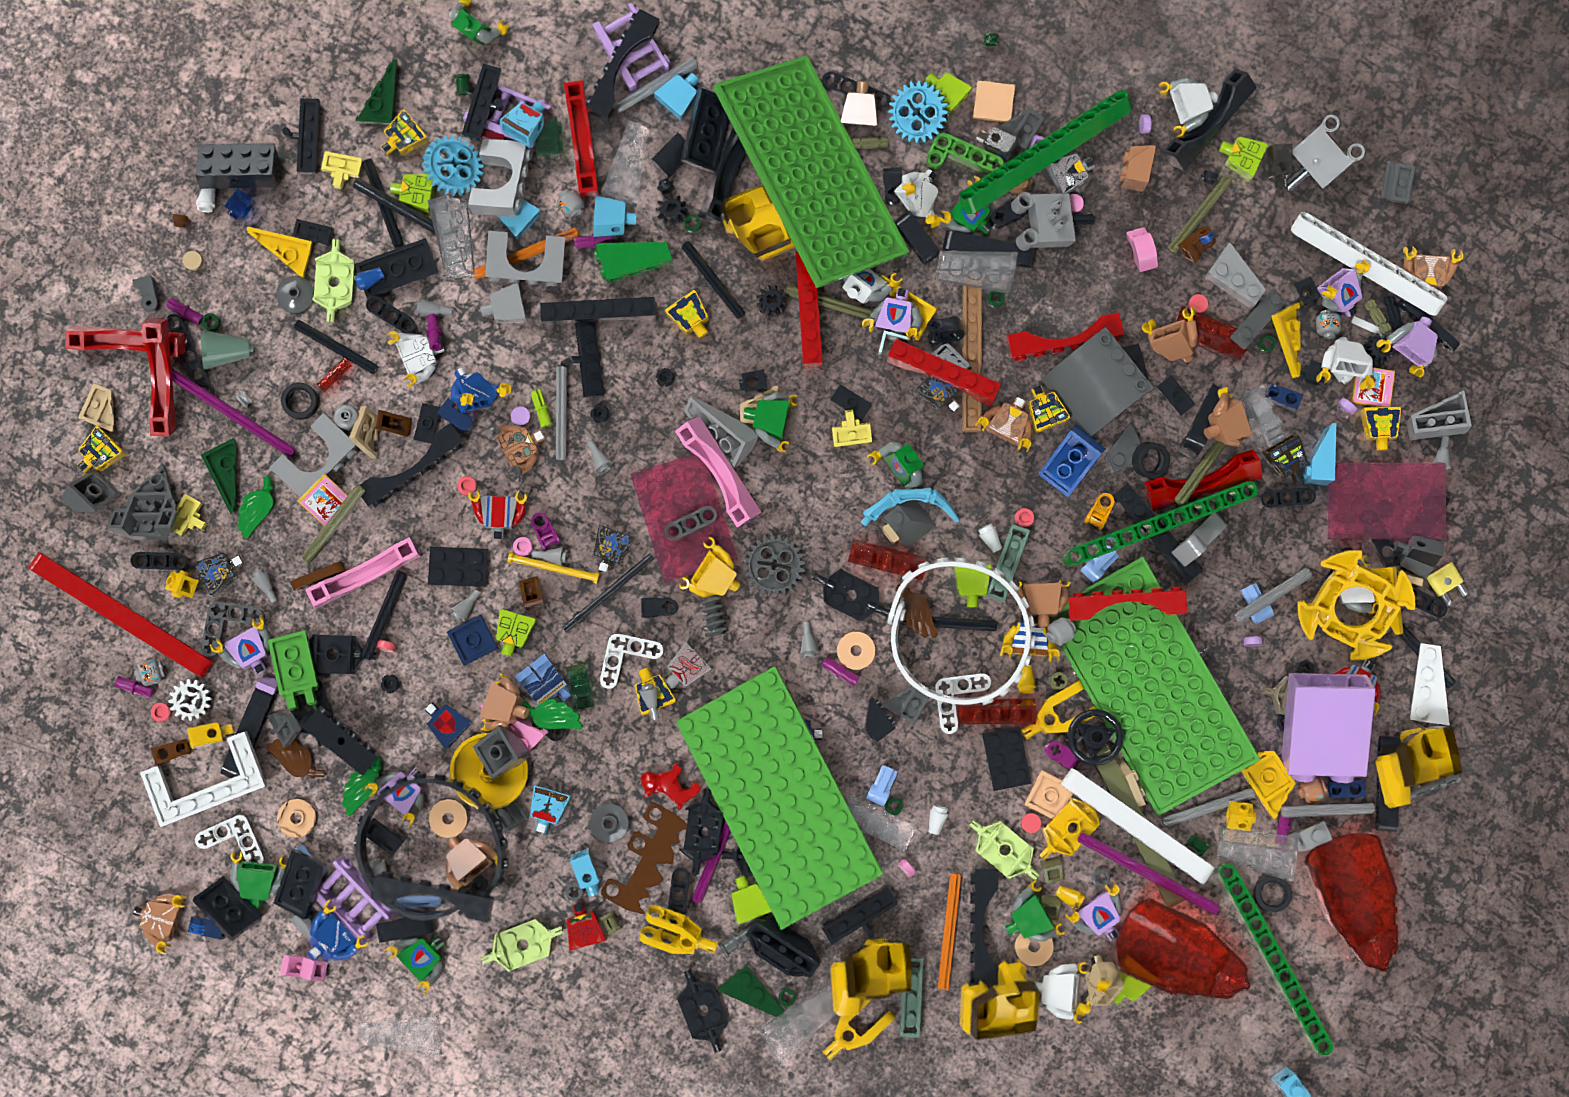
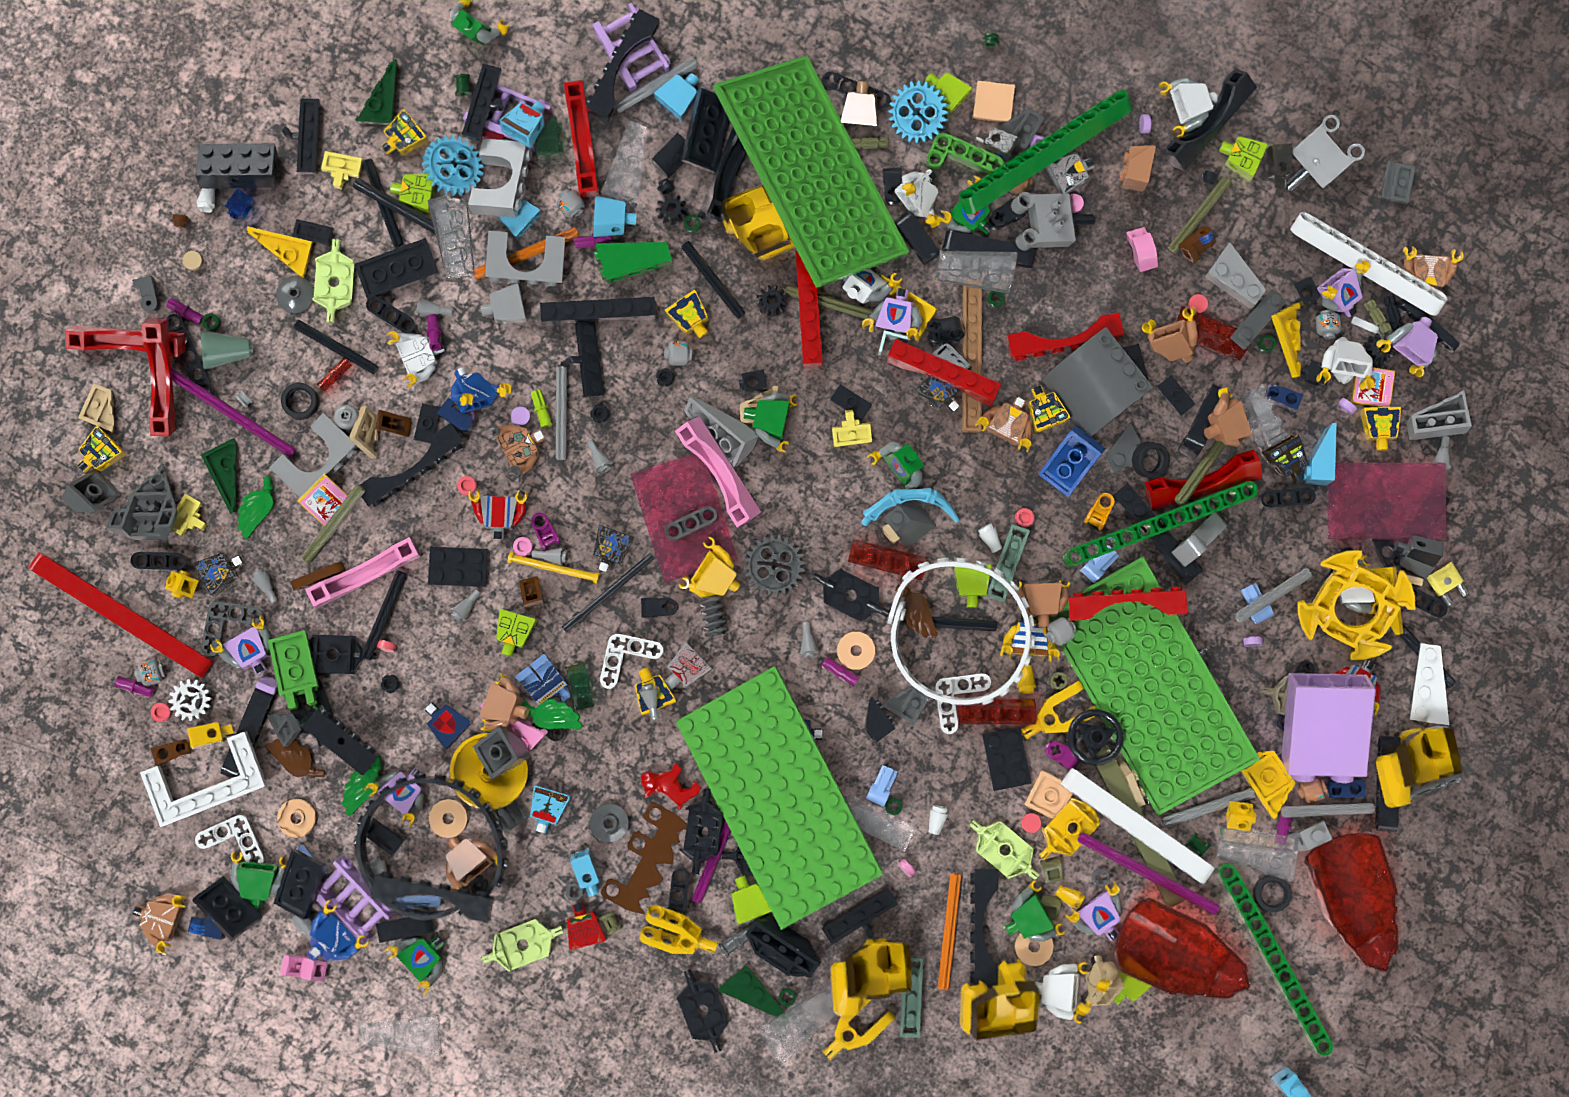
(368, 278): blue cone -> none
(472, 640): dark blue tile -> none
(678, 353): none -> light grey head

